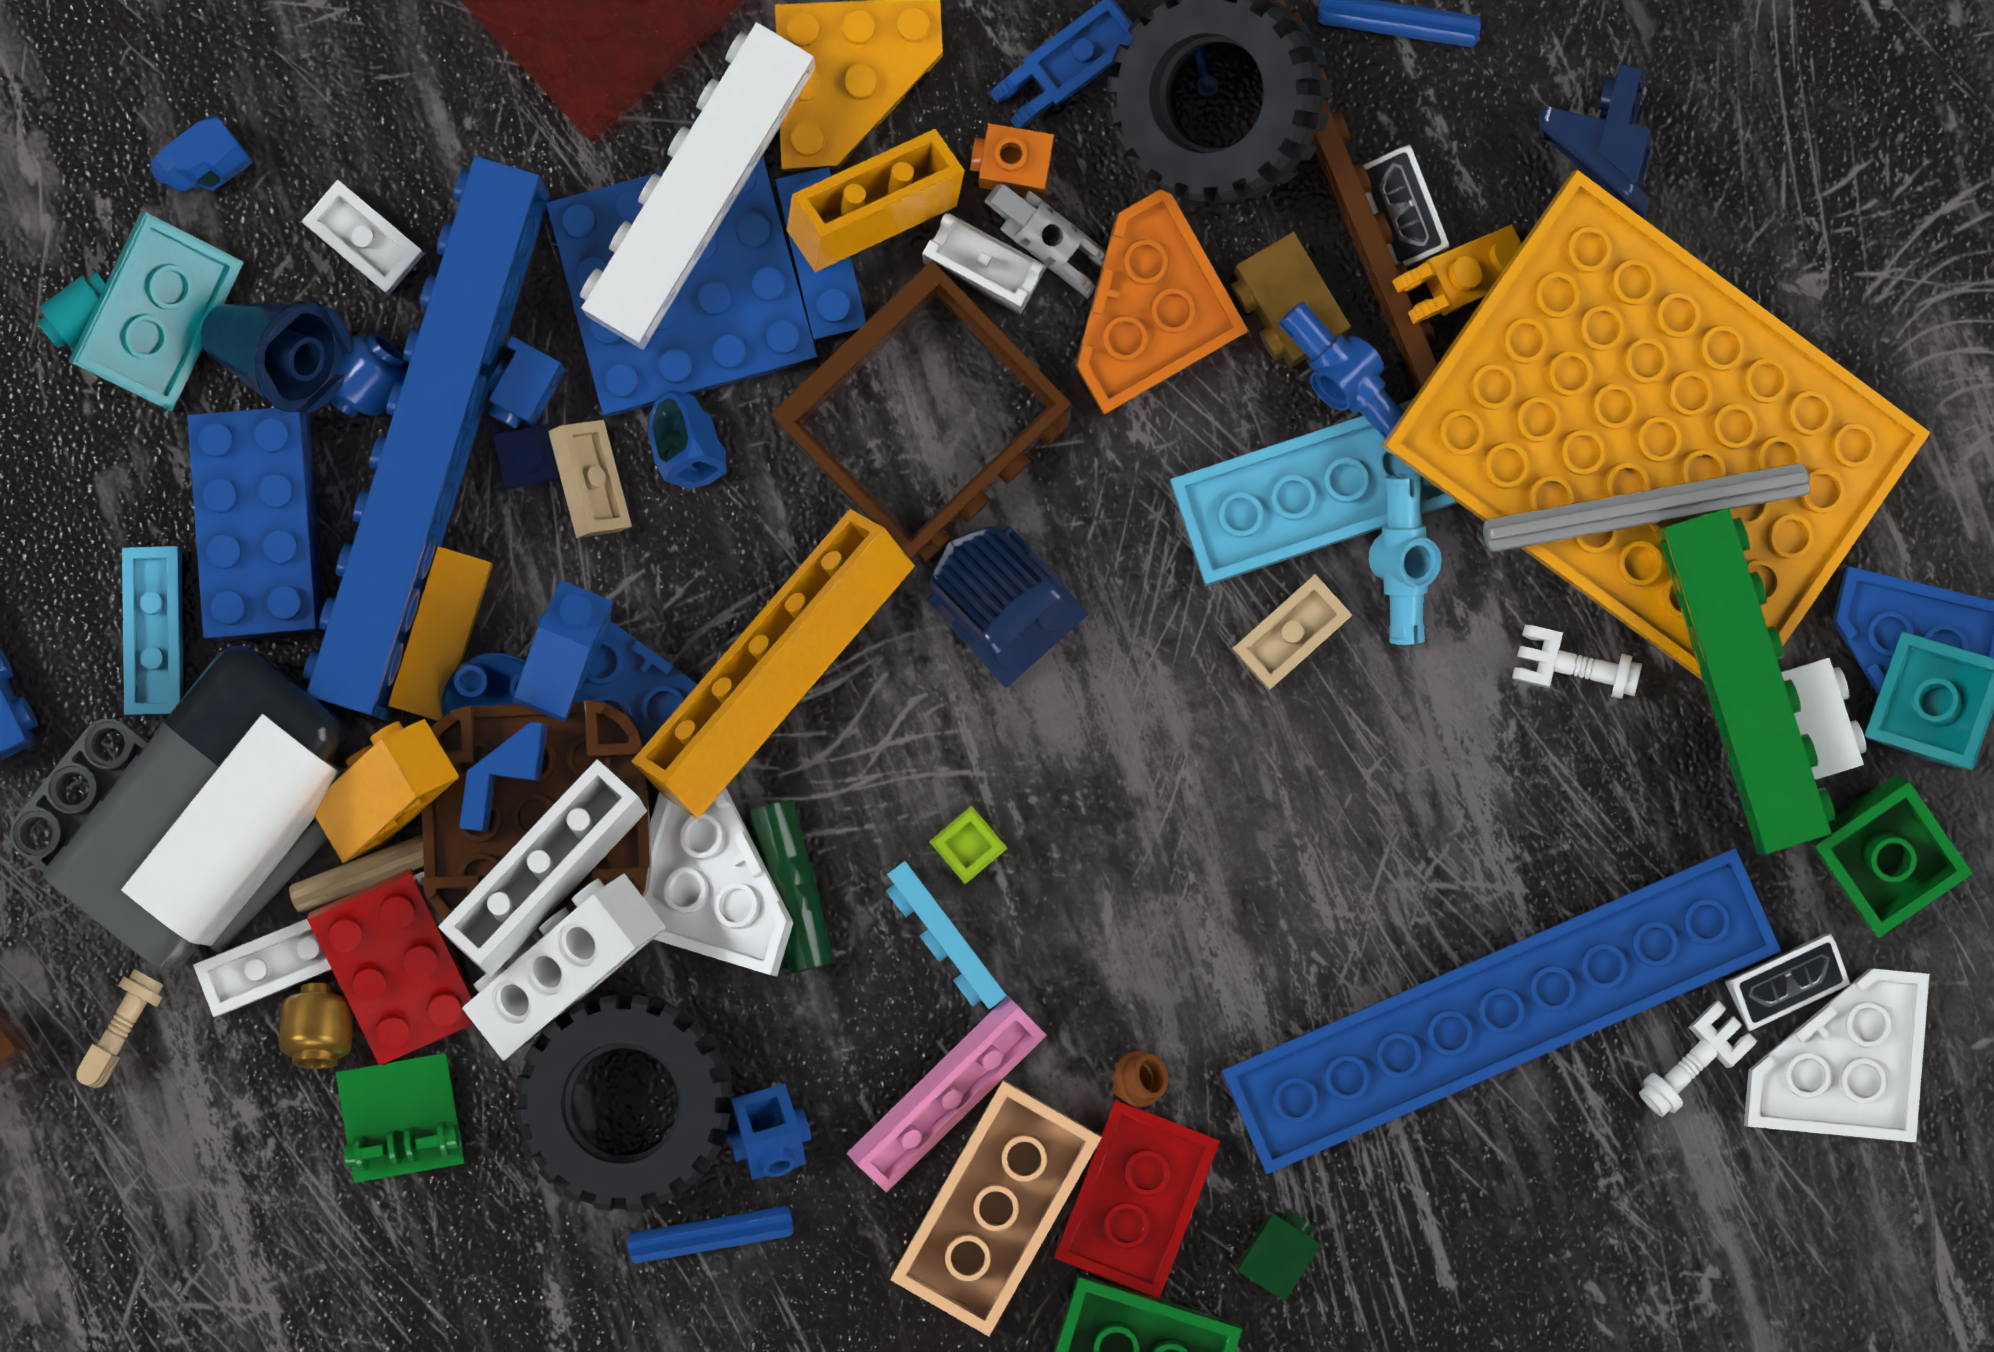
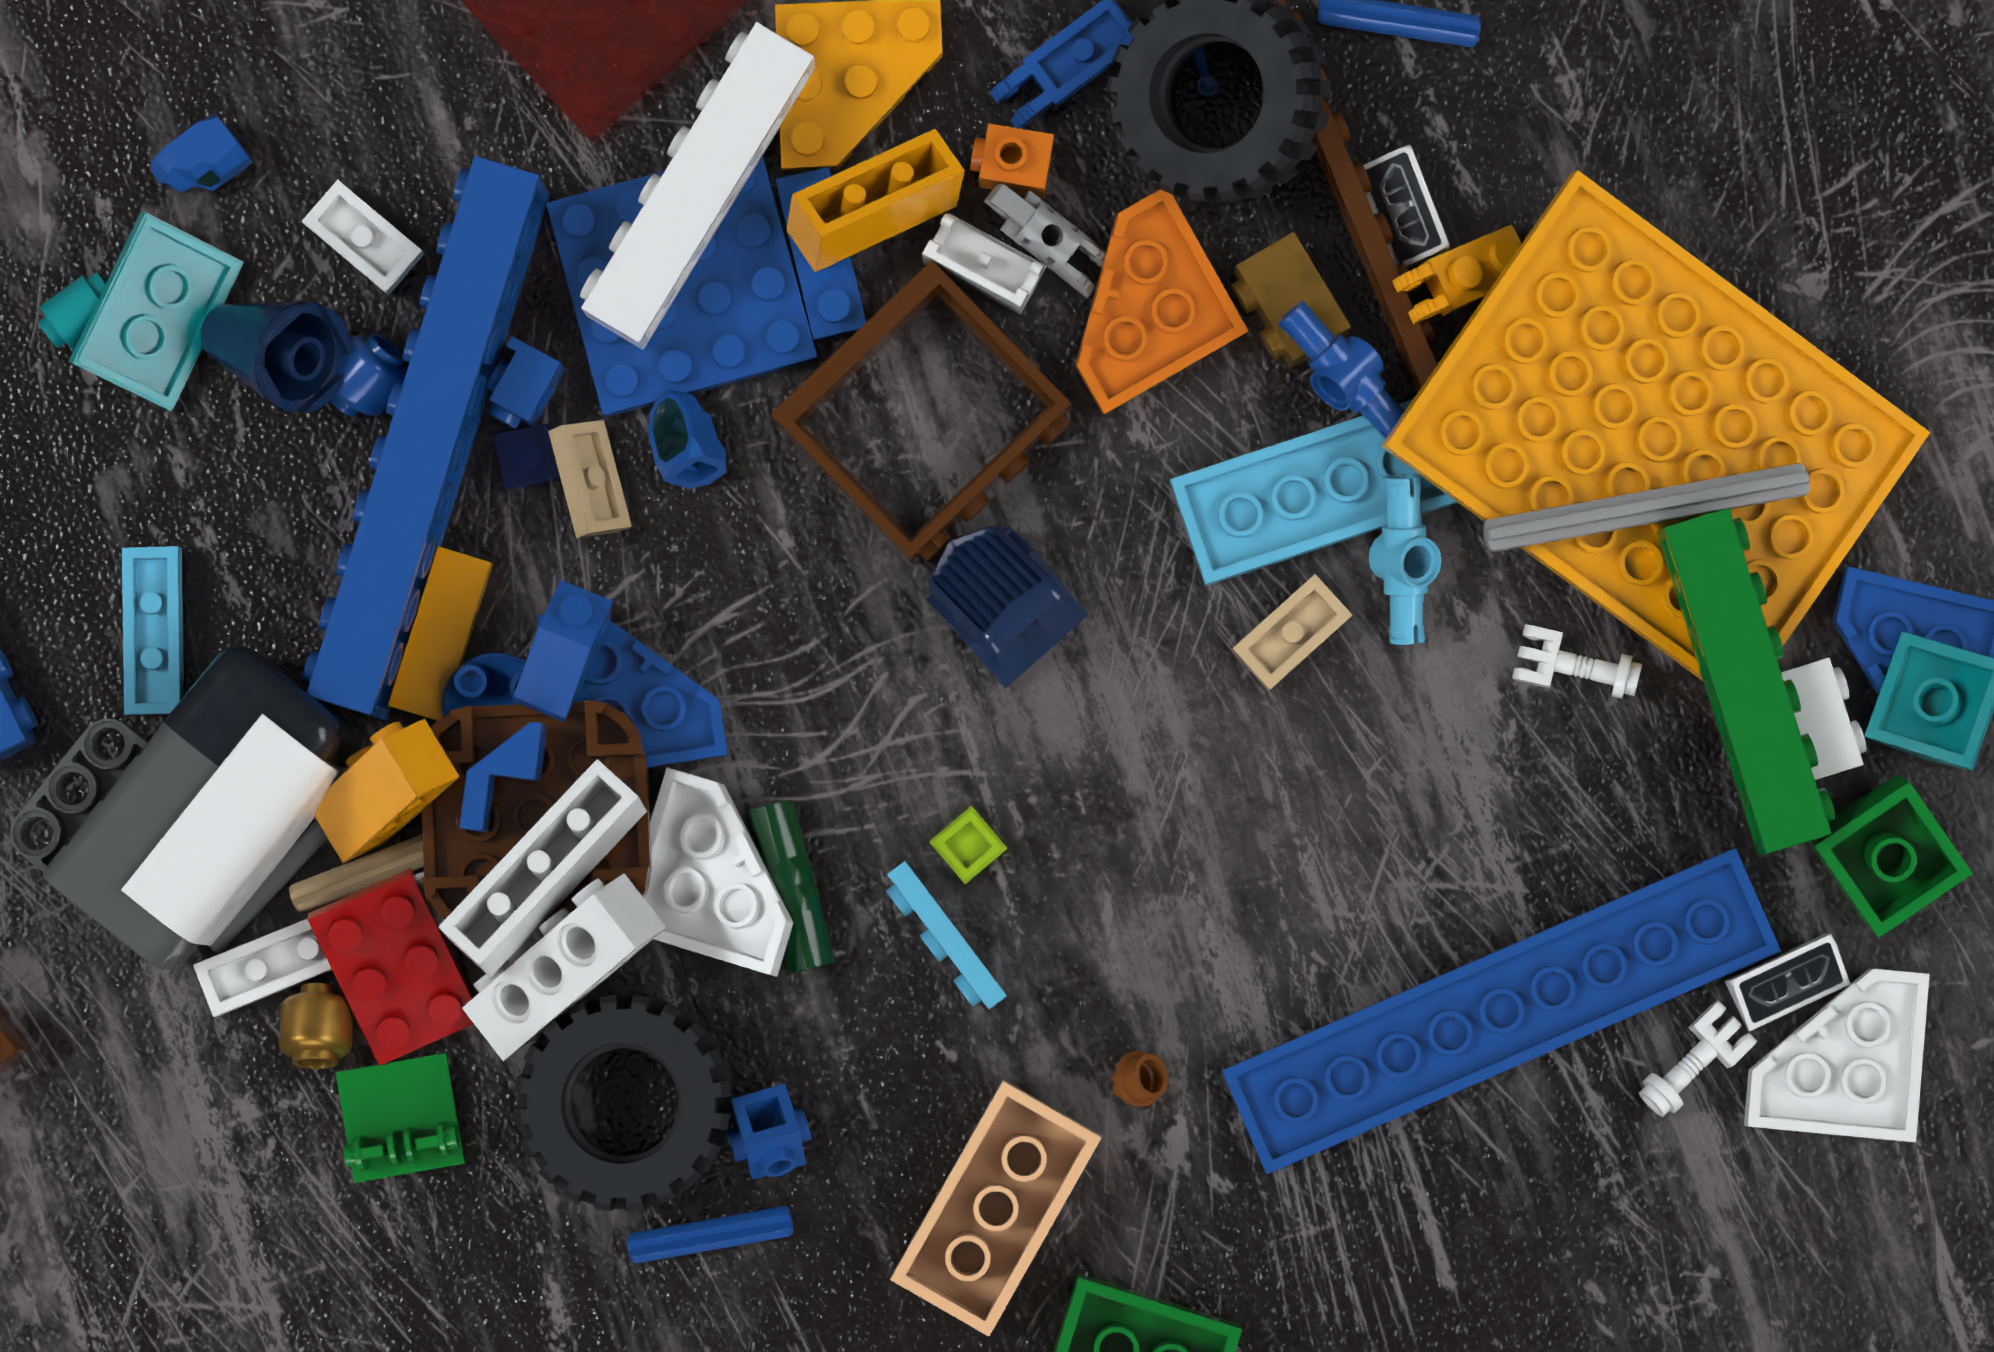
(103, 1057): tan hinge -> none
(256, 524): blue brick -> none
(773, 663): light orange brick -> none
(946, 1094): bright pink plate -> none
(1136, 1199): red plate -> none
(1279, 1253): dark green brick -> none
(1609, 149): dark blue piece -> none

